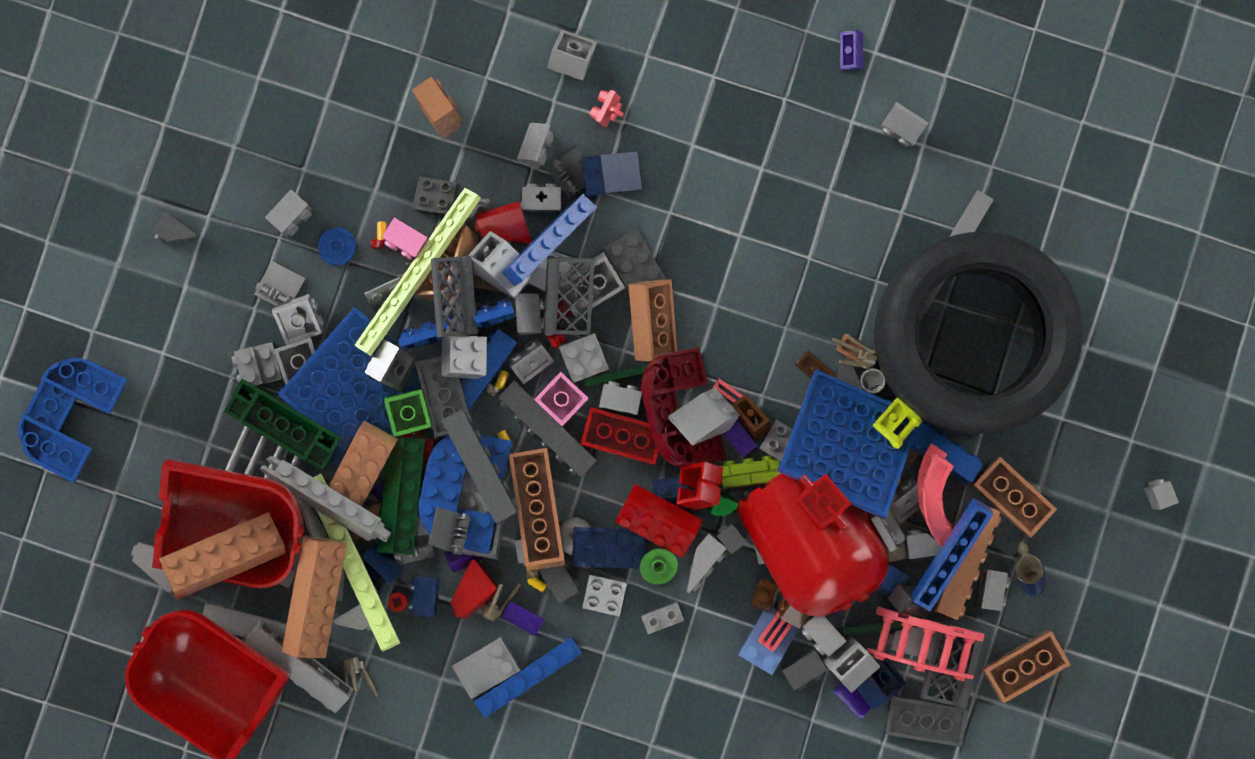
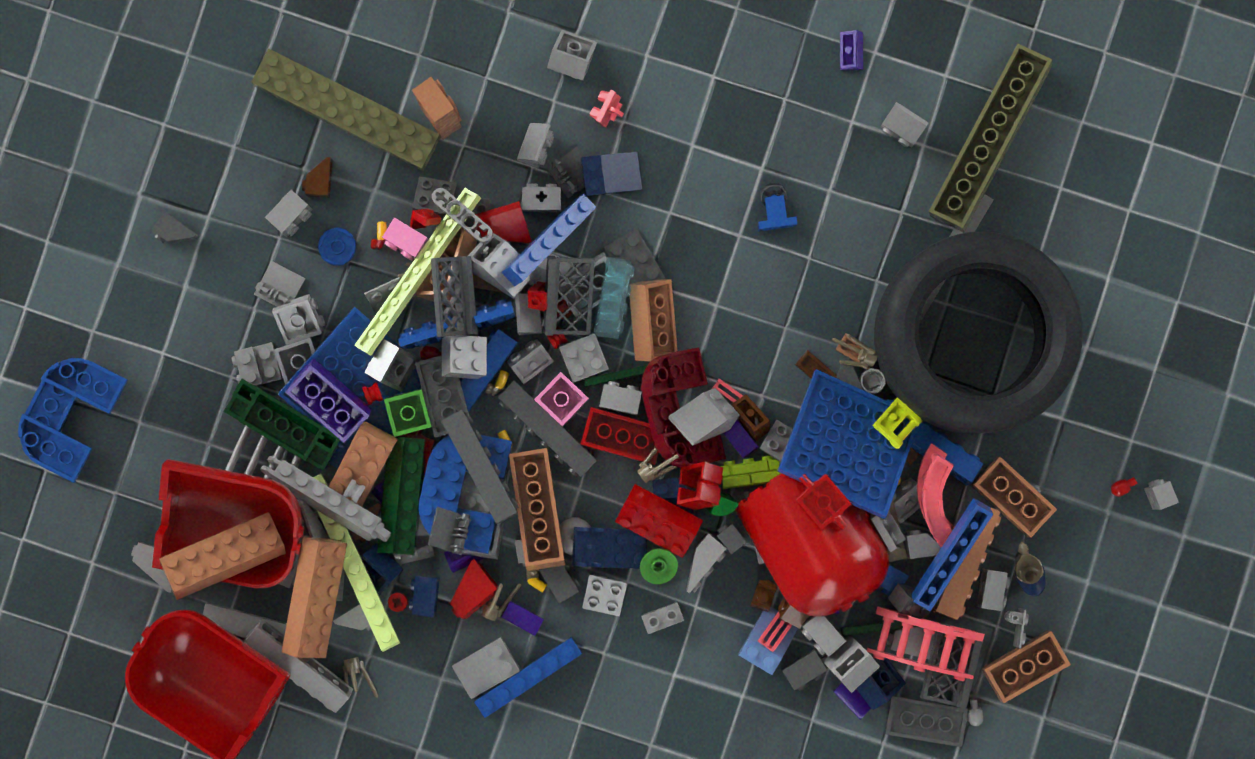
(319, 180): none -> reddish brown slope
(328, 400): none -> dark purple slope
(346, 109): none -> olive brick
(354, 491): none -> light grey wheel
(372, 393): none -> red wheel
(424, 217): none -> red bracket
(429, 352): none -> red cylinder
(462, 216): none -> light grey beam
(537, 296): none -> red bracket
(613, 298): none -> clear light blue brick
(648, 472): none -> dark tan plant
(775, 209): none -> blue piece
(975, 714): none -> light grey cylinder
(990, 138): none -> olive brick
(1020, 619): none -> light grey hinge
(1122, 486): none -> red cylinder

